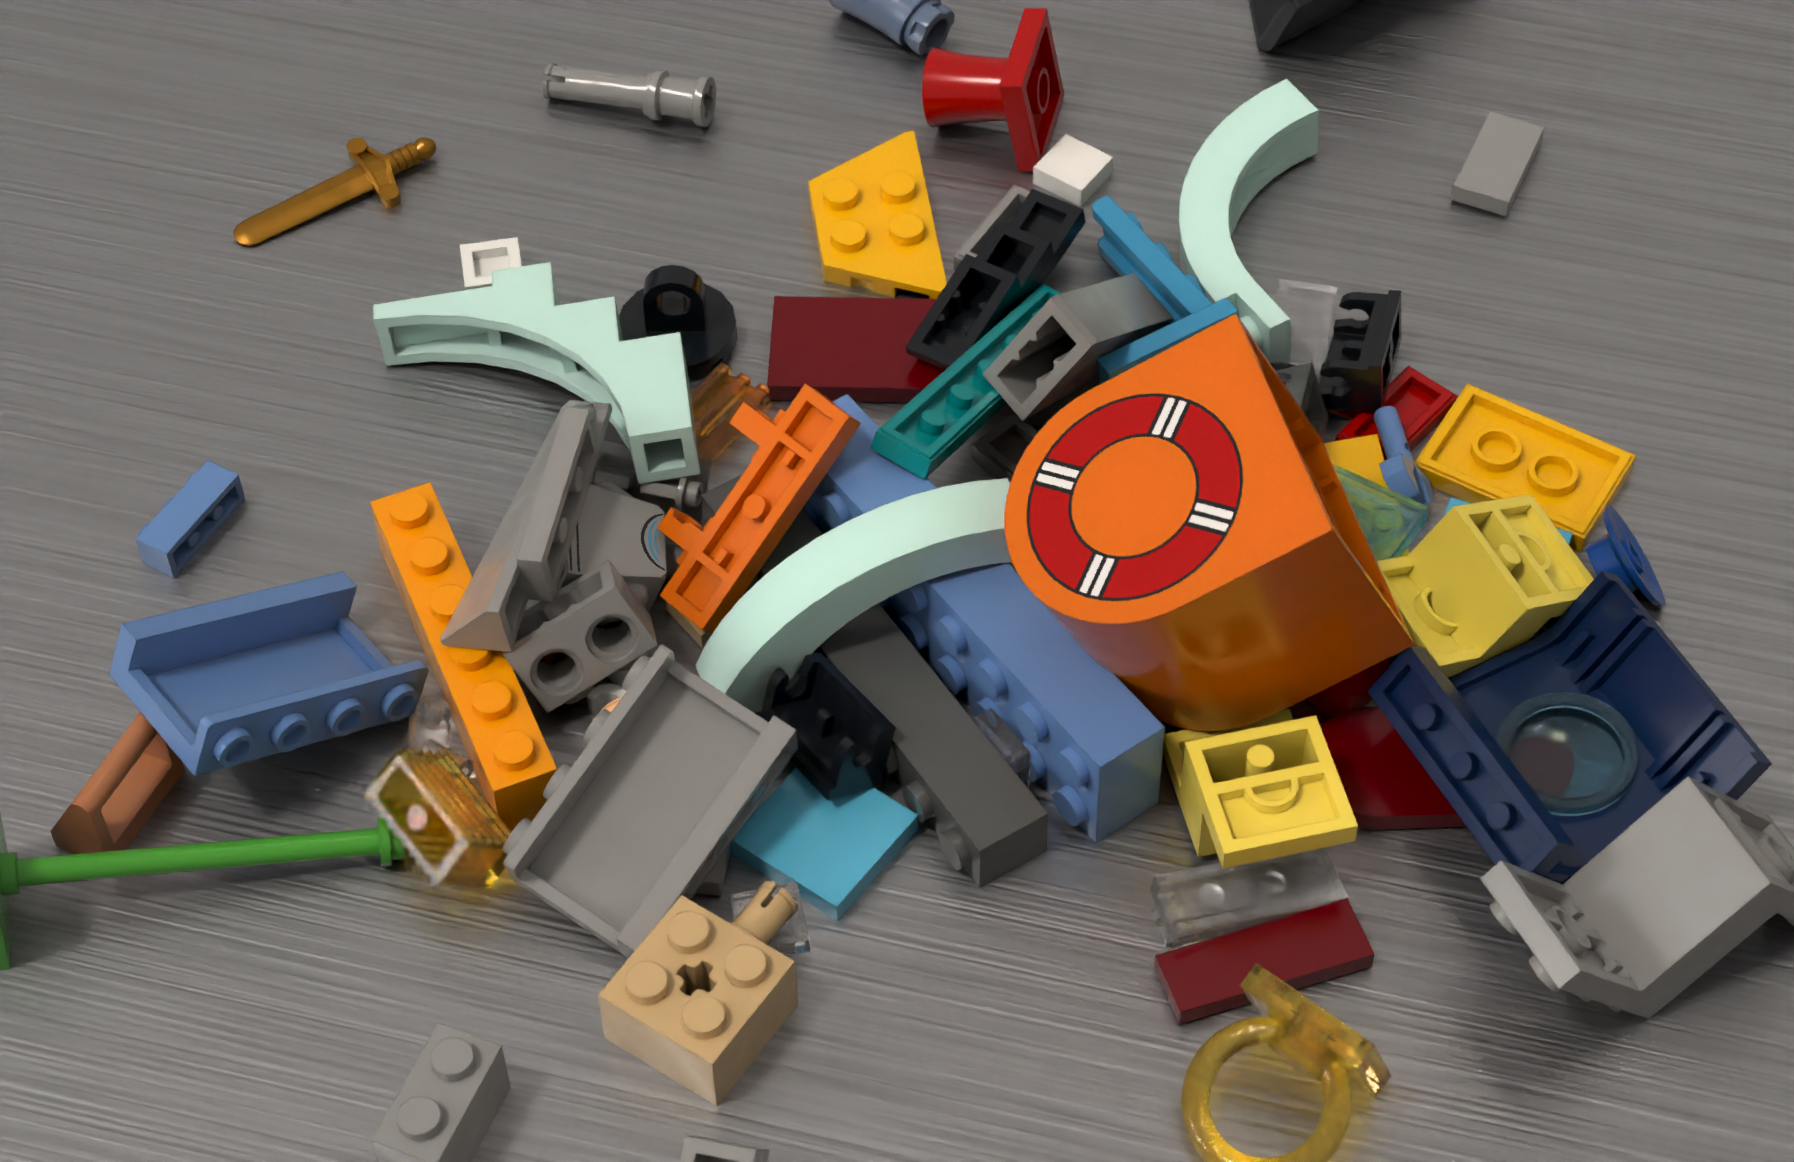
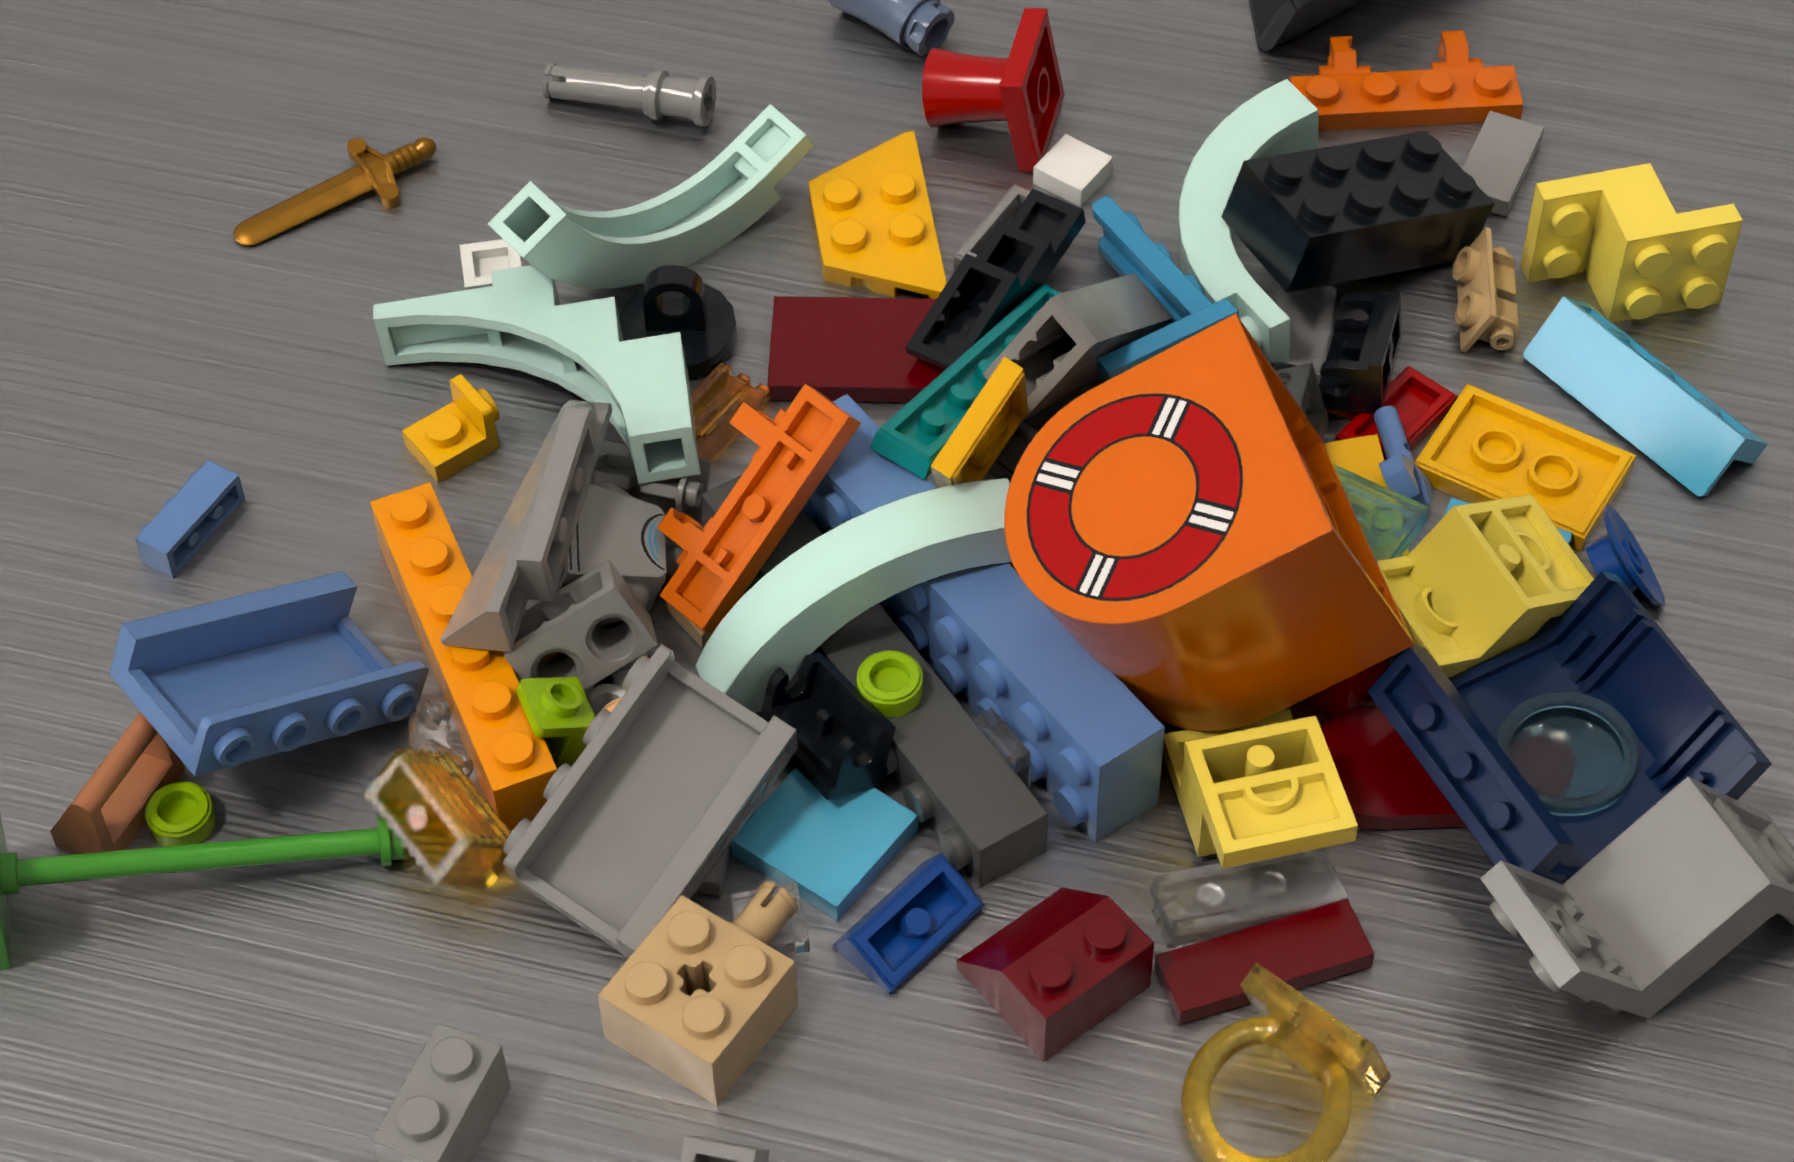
(180, 814): none -> lime tile
(456, 432): none -> yellow bracket
(557, 713): none -> lime bracket
(671, 229): none -> light aqua arch
(891, 682): none -> lime tile
(910, 923): none -> blue slope
(984, 428): none -> yellow tile
(1061, 968): none -> dark red slope
(1355, 210): none -> black brick
(1446, 94): none -> orange hinge
(1485, 294): none -> tan hinge
(1630, 243): none -> light yellow bracket
(1640, 396): none -> medium azure panel

